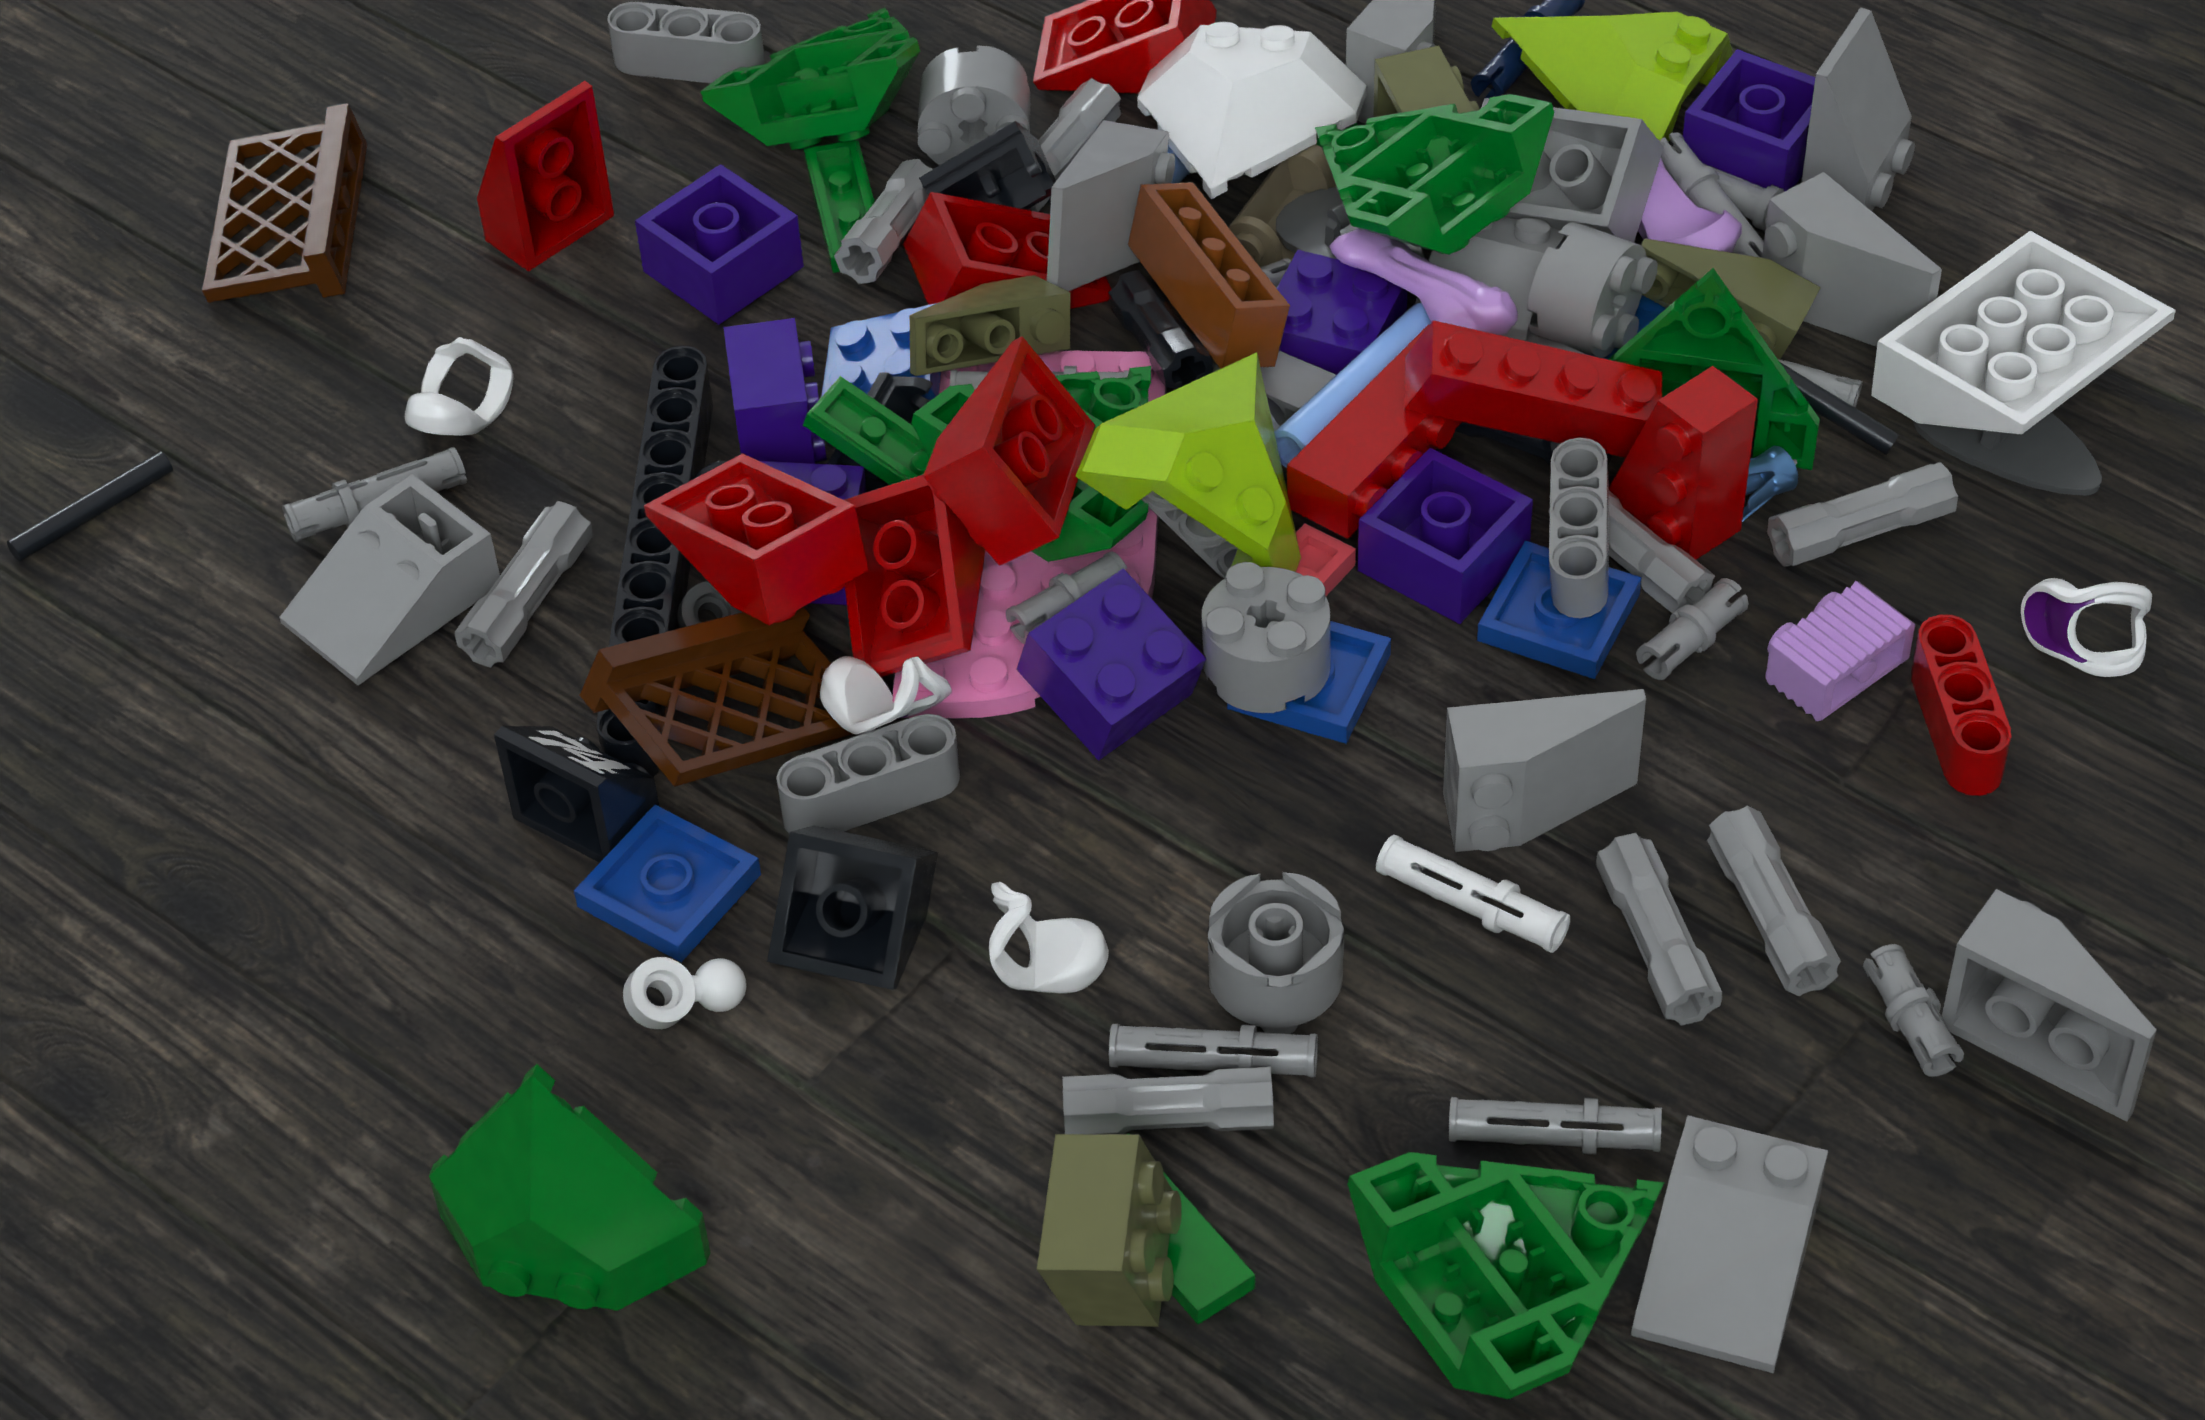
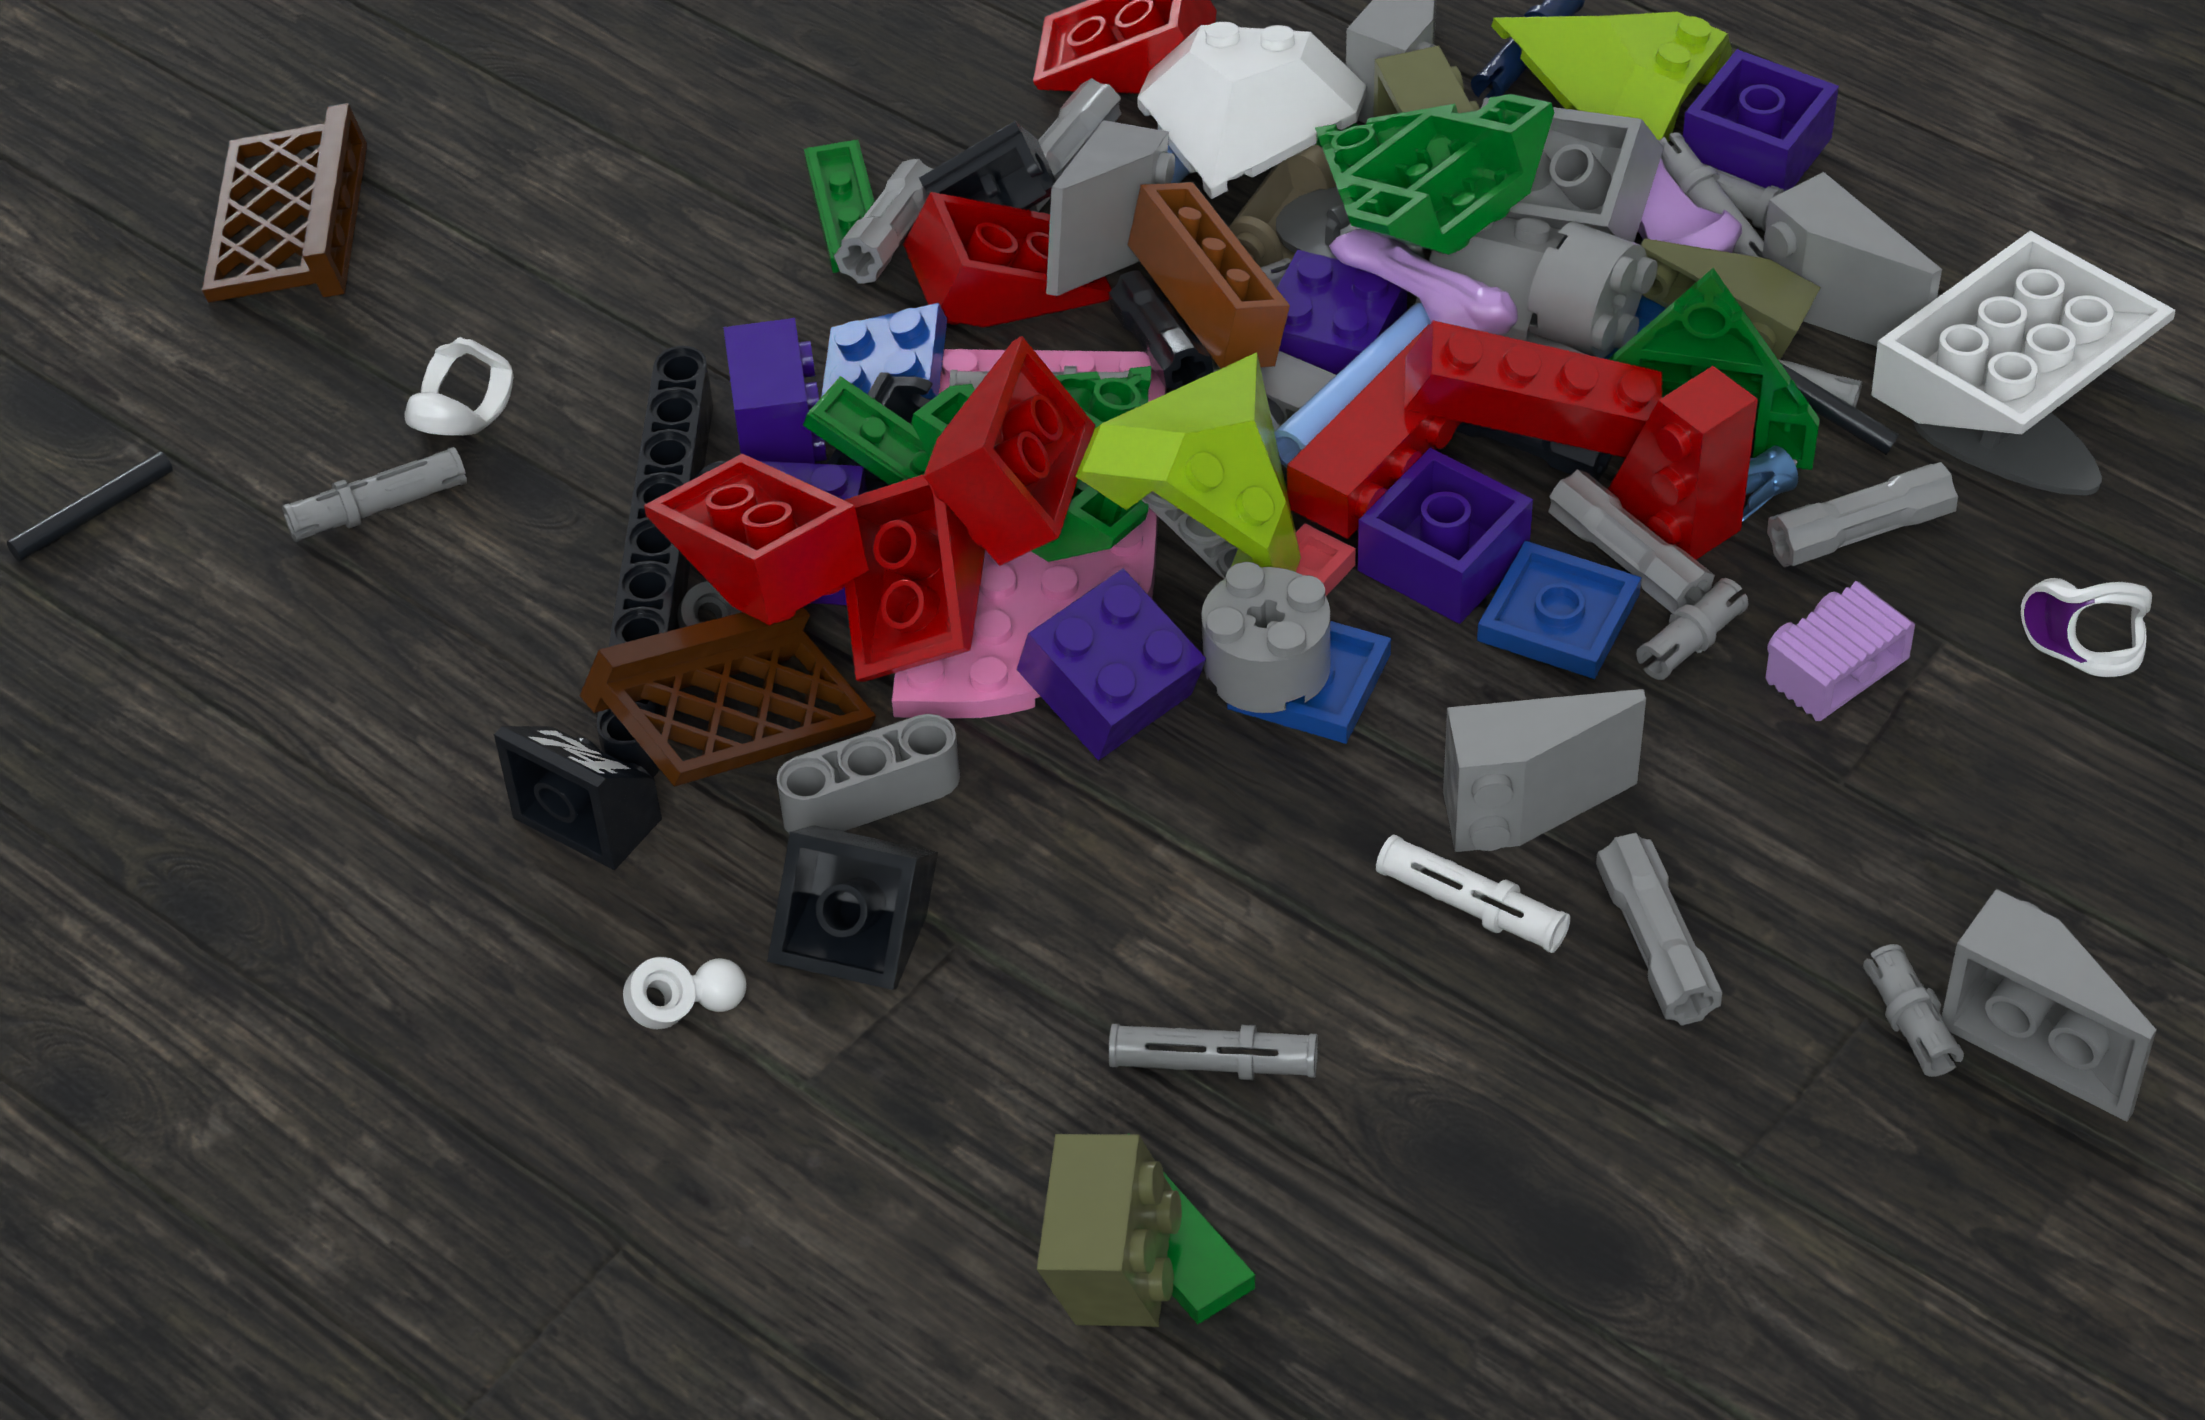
(392, 580): light grey slope -> none
(503, 613): light grey axle -> none
(546, 180): red slope -> none
(562, 1205): green wedge -> none
(667, 883): blue plate -> none
(683, 41): light grey beam -> none
(719, 243): dark purple brick -> none
(820, 85): green wedge -> none
(863, 702): white piece -> none
(969, 99): light grey brick -> none
(985, 320): olive slope -> none
(1061, 592): light grey pin -> none
(1063, 951): white piece -> none
(1217, 1100): light grey axle -> none
(1275, 951): light grey brick -> none
(1497, 1261): green wedge -> none
(1579, 528): light grey beam -> none
(1640, 1131): light grey pin -> none
(1730, 1243): light grey slope -> none
(1791, 935): light grey axle -> none
(1859, 116): light grey slope -> none
(1960, 705): red beam -> none

